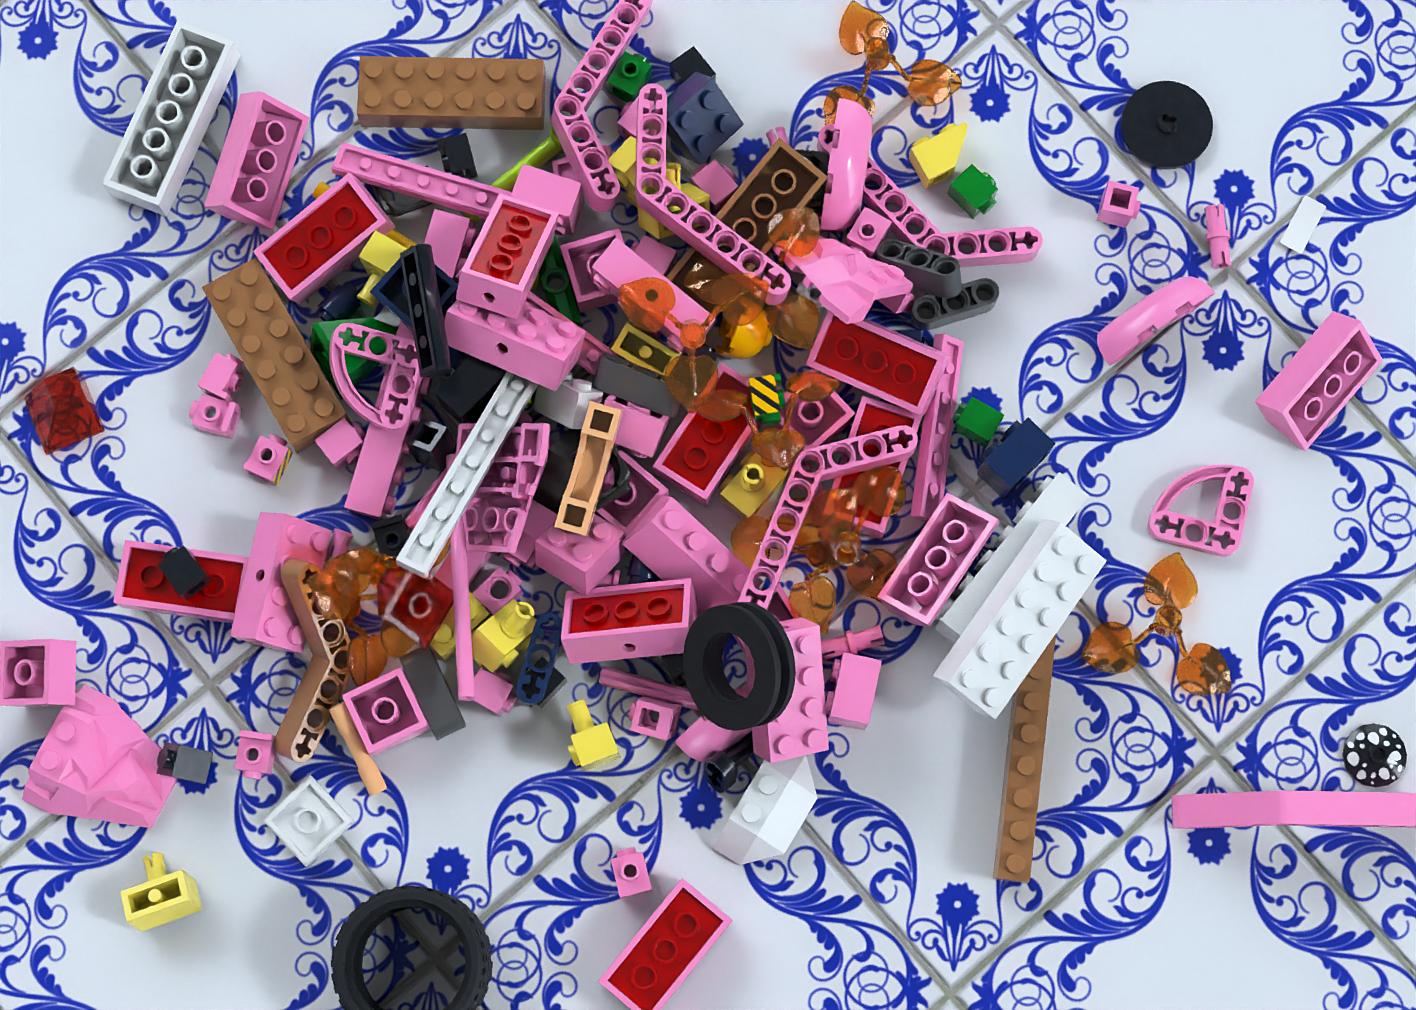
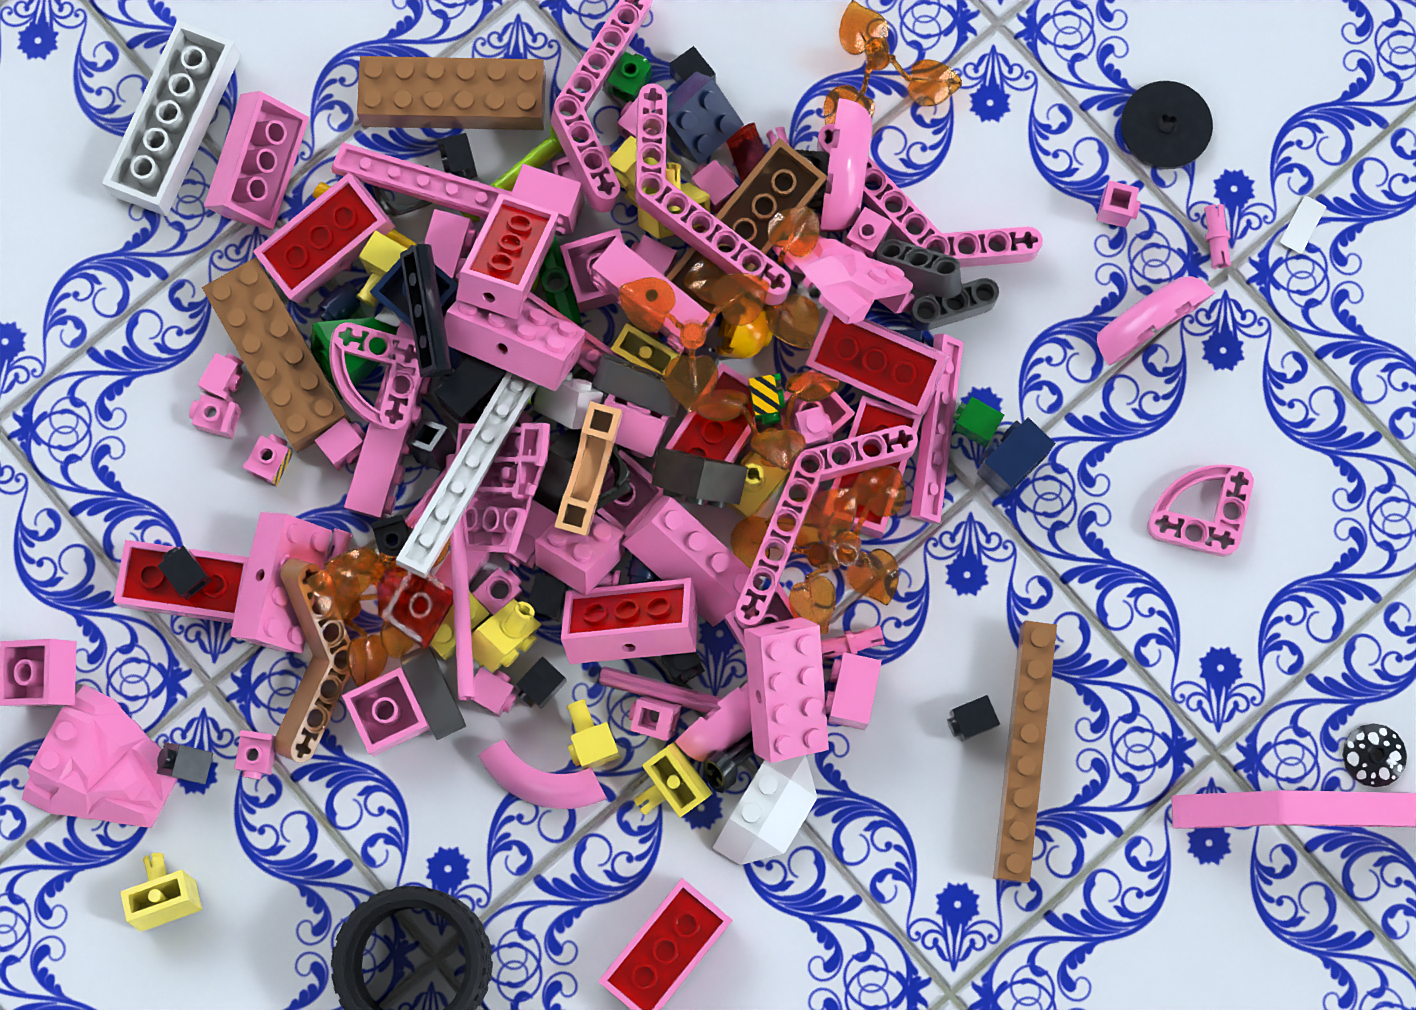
(63, 410): clear red slope -> none
(308, 821): white tile -> none
(366, 766): light nougat piece -> none
(540, 787): none -> bright pink brick
(542, 685): dark blue beam -> none
(548, 596): none -> black brick
(630, 873): bright pink brick -> none
(674, 781): none -> light yellow brick
(699, 478): none -> pearl dark grey brick
(746, 149): none -> clear red slope
(772, 662): black tyre -> none
(815, 427): none -> bright pink brick
(937, 157): light yellow slope -> none
(937, 561): bright pink slope -> none
(973, 718): none -> black brick
(974, 191): green brick -> none
(1019, 618): white brick -> none
(1056, 501): white brick -> none
(1174, 587): clear orange plant -> none
(1319, 379): bright pink slope -> none

